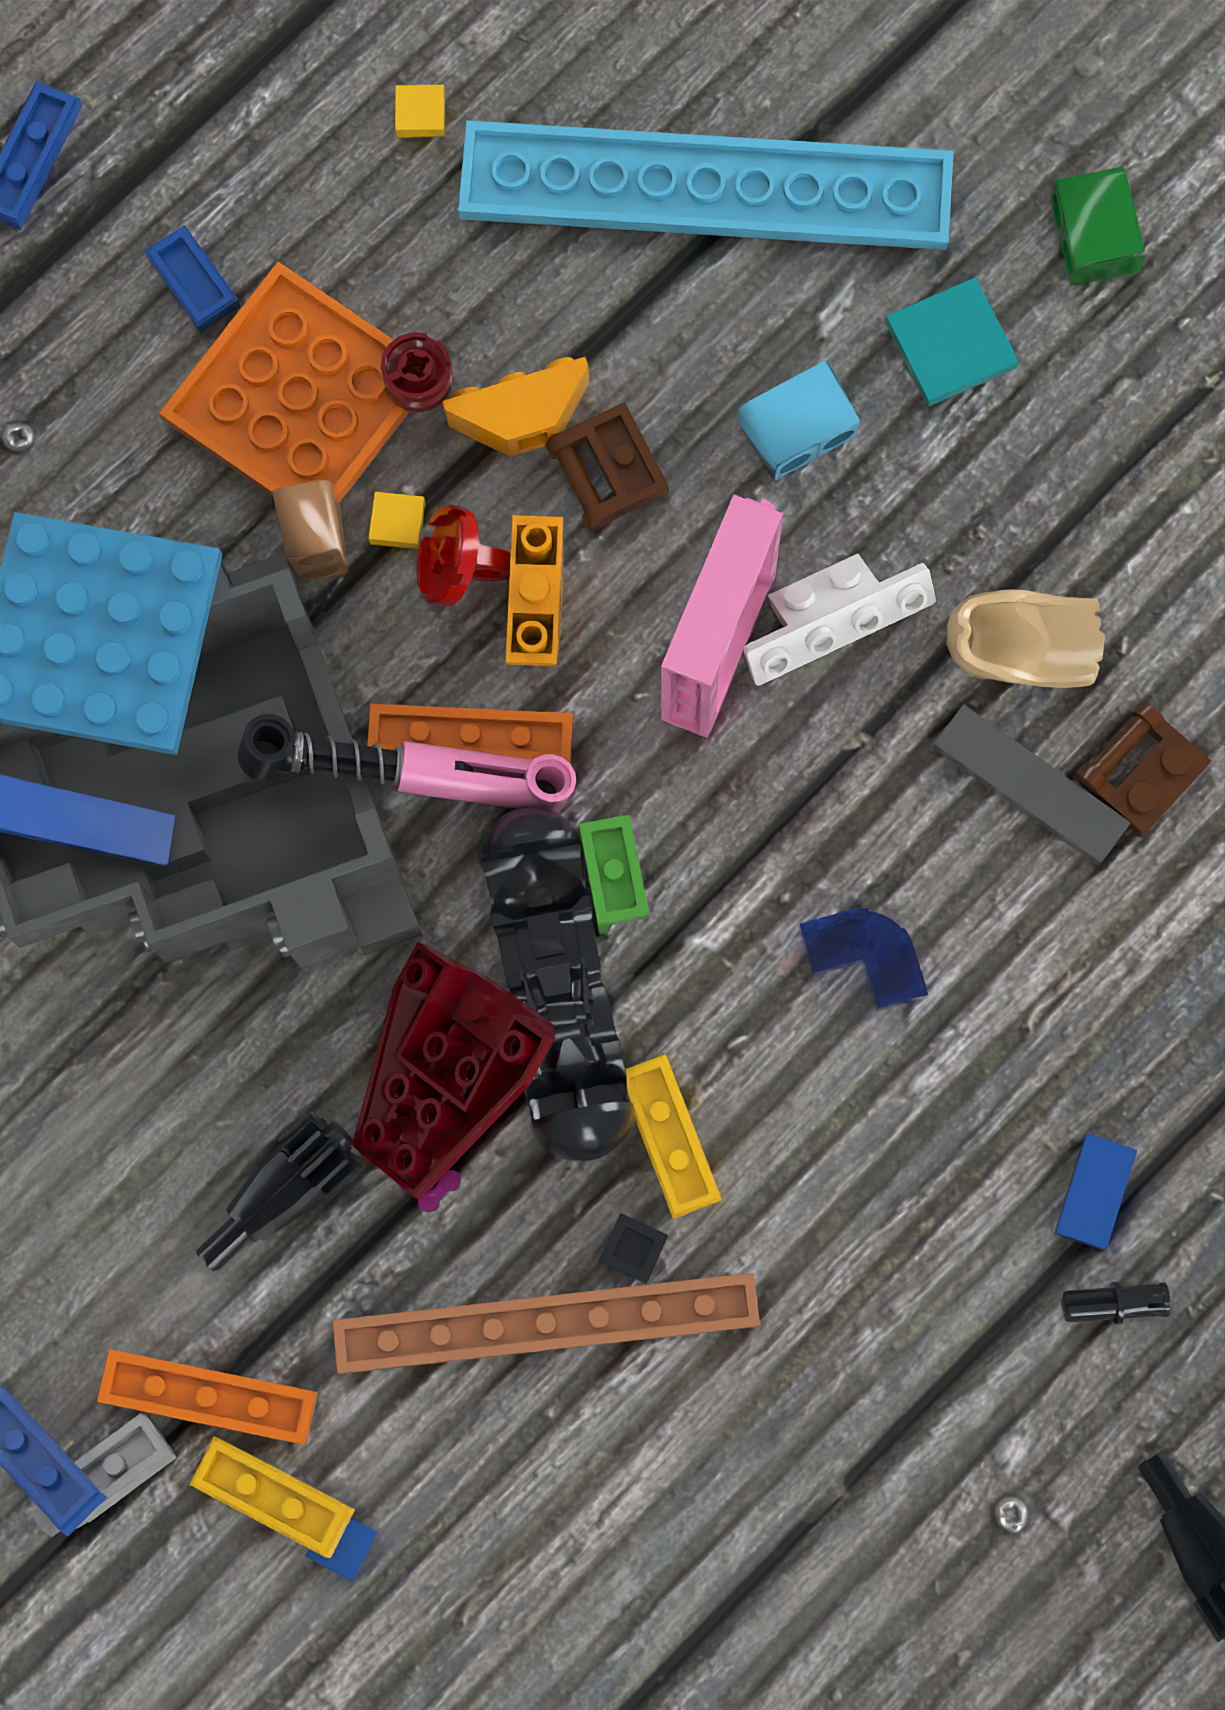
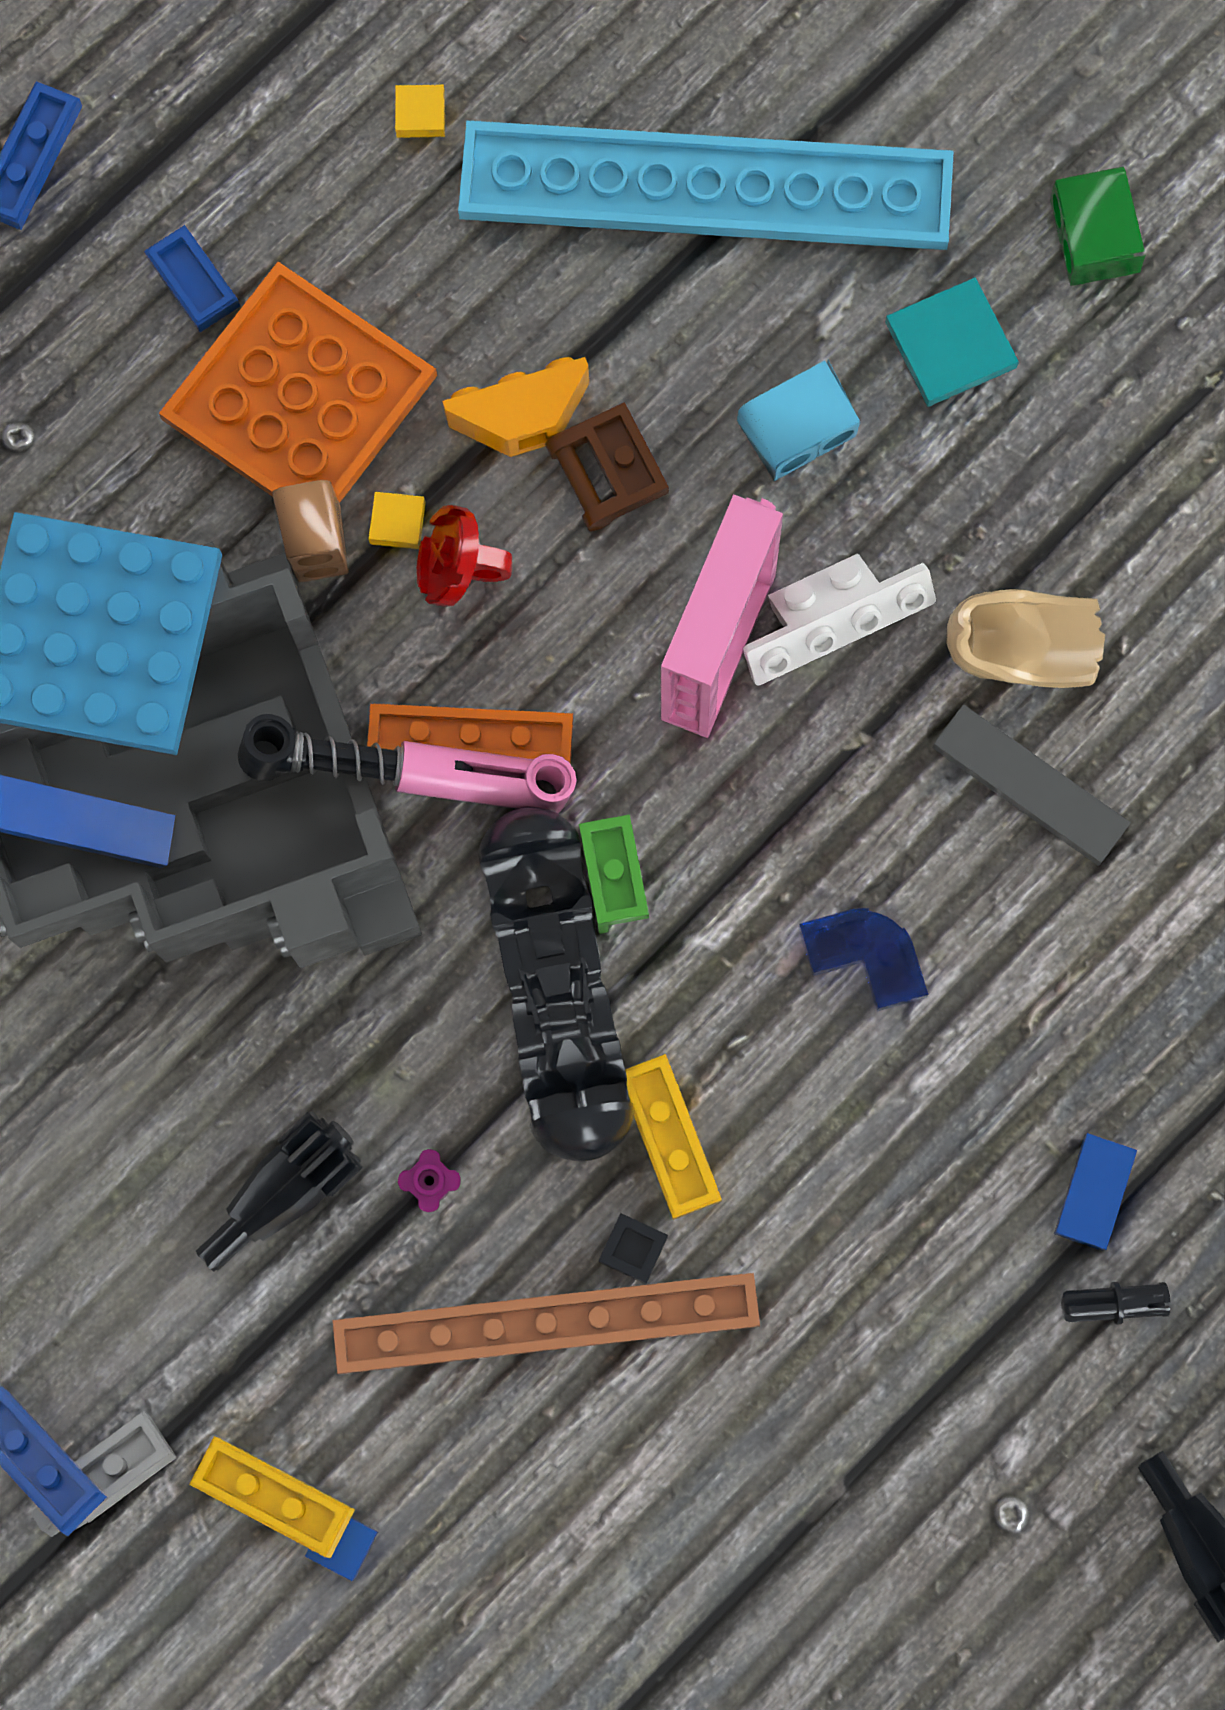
(207, 1397): orange plate -> none
(406, 388): dark red wheel -> none
(444, 1067): dark red wedge -> none
(535, 591): light orange slope -> none
(1155, 781): reddish brown plate -> none

